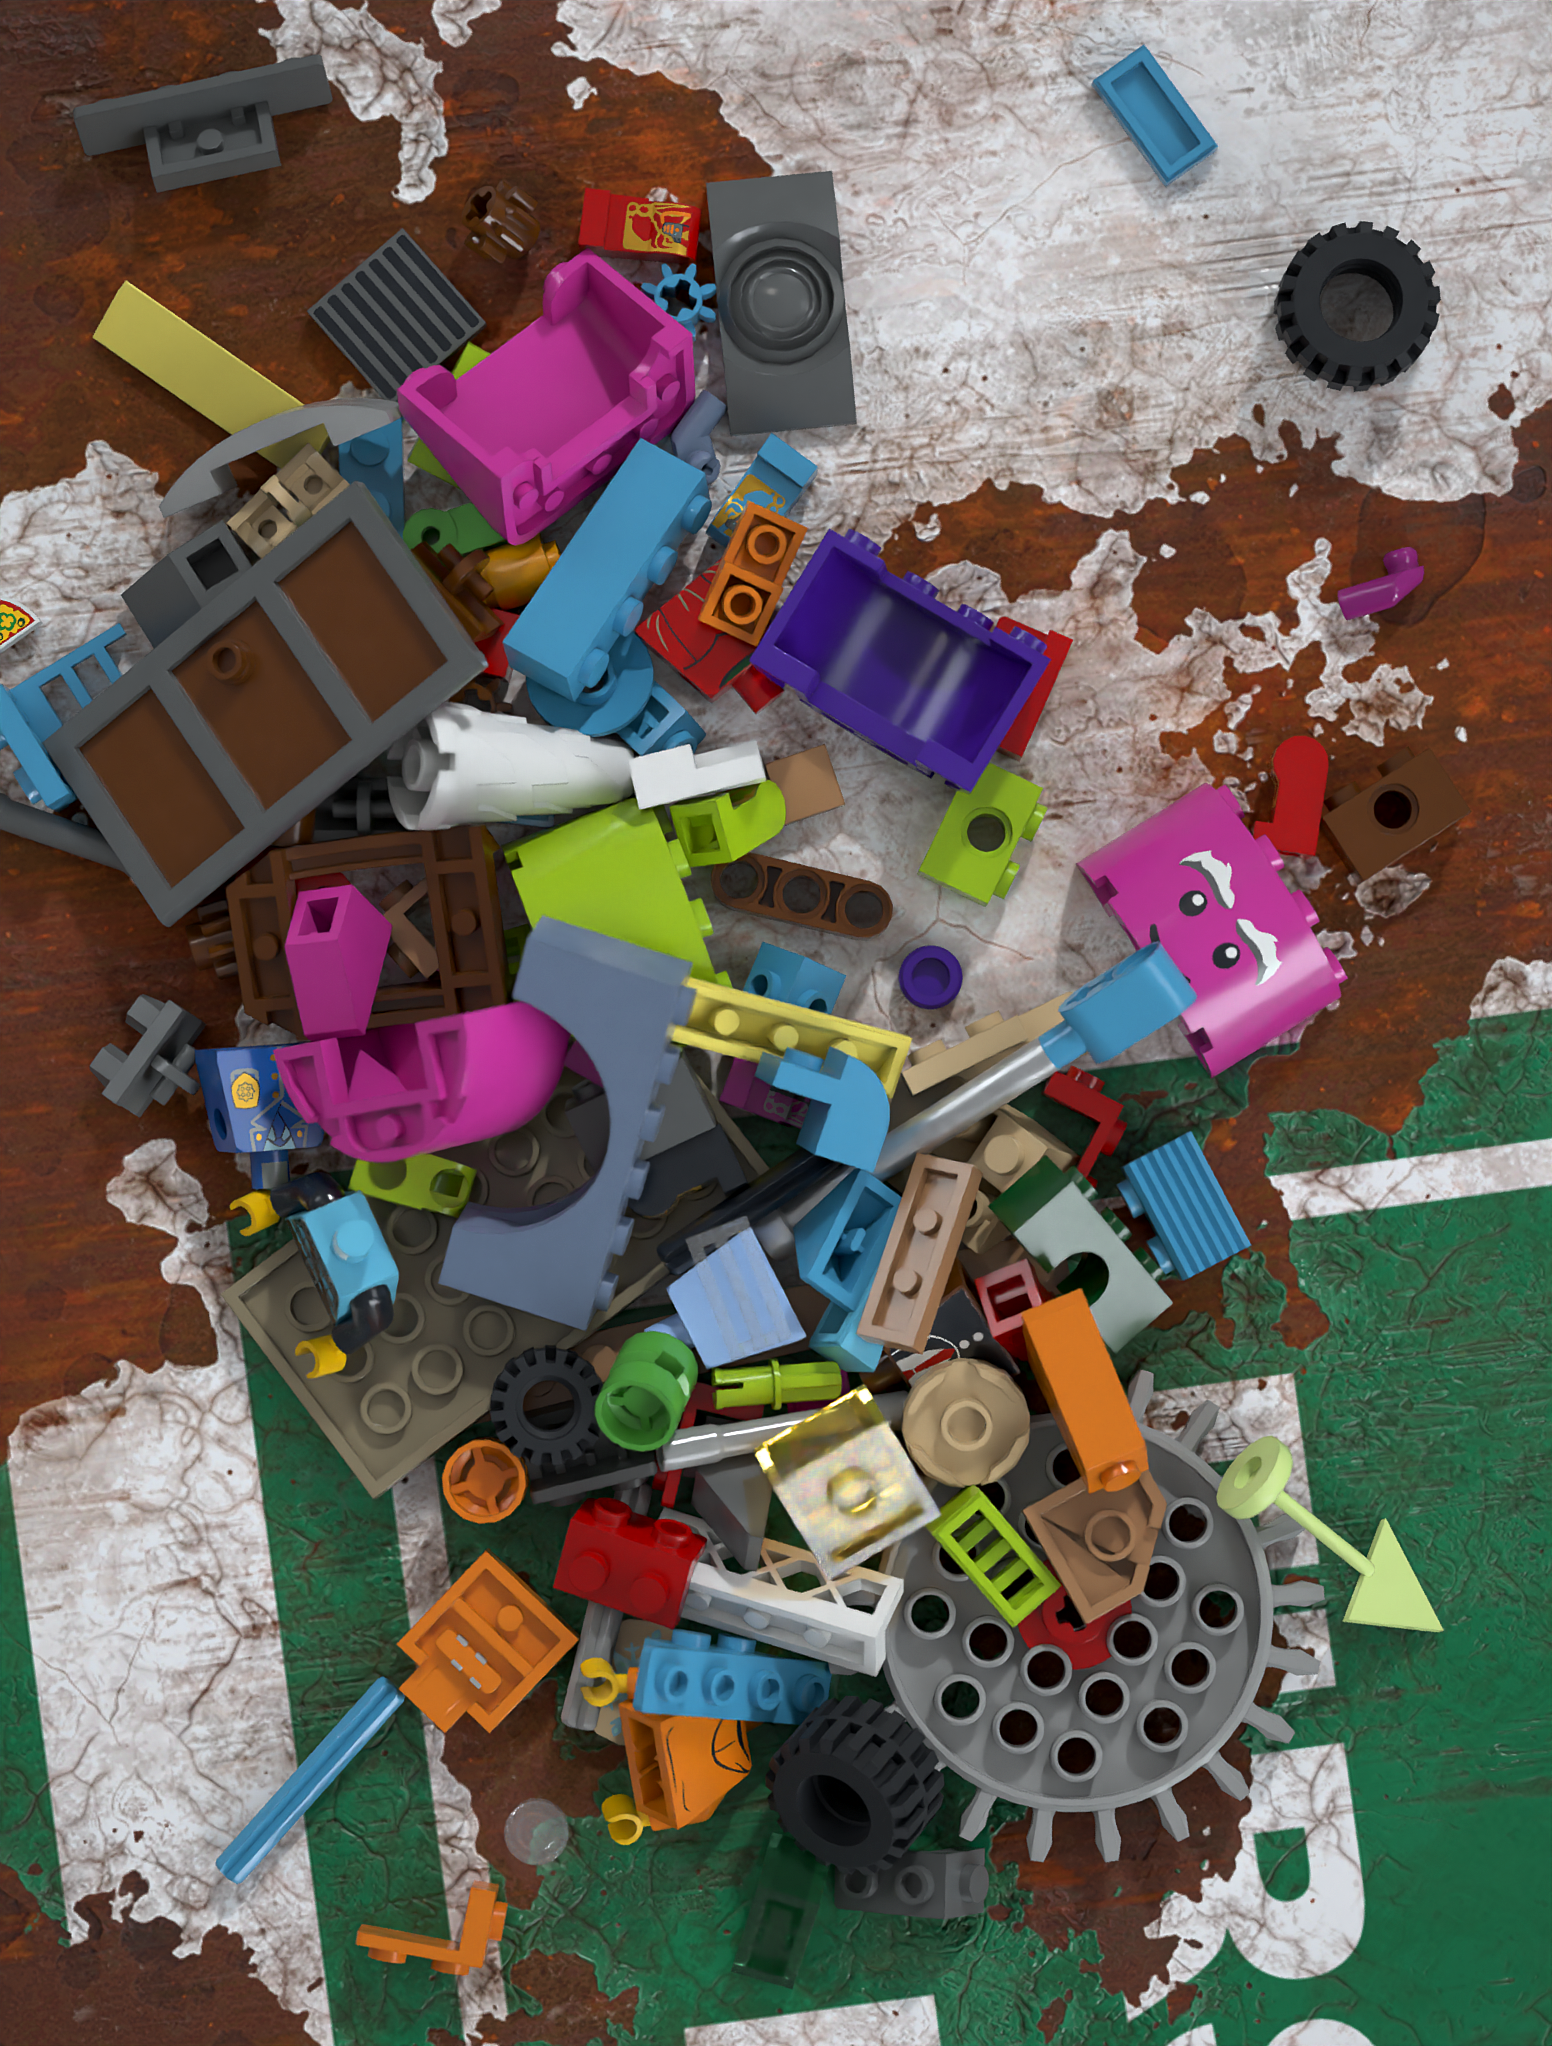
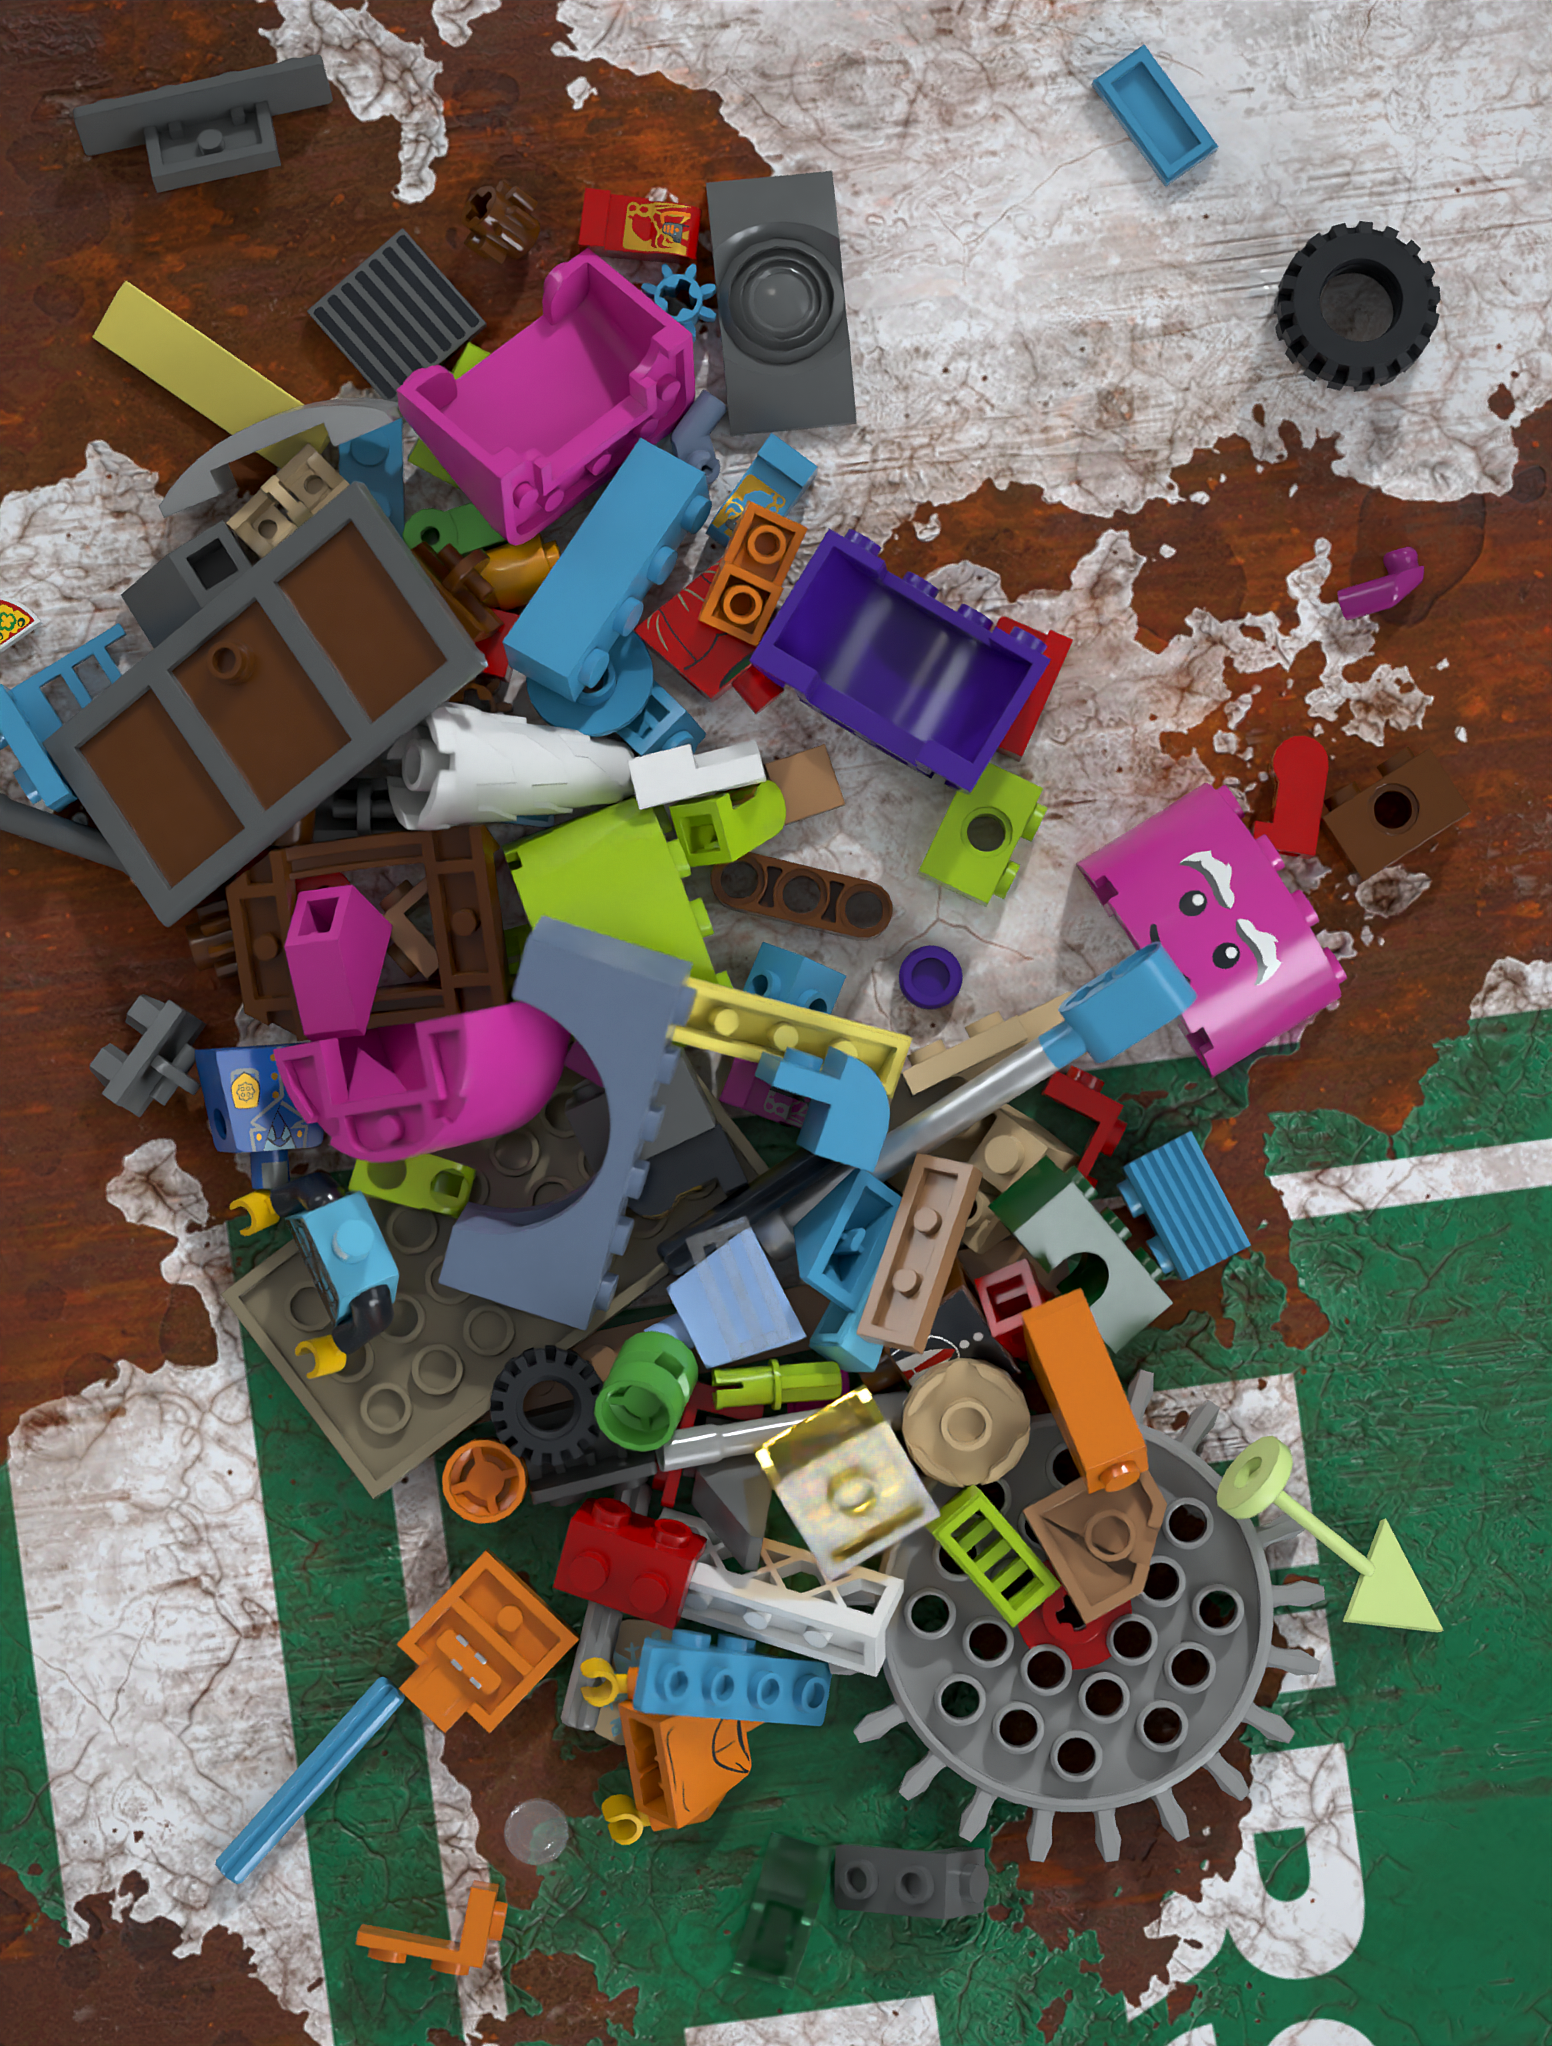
(854, 1785): black tyre -> none

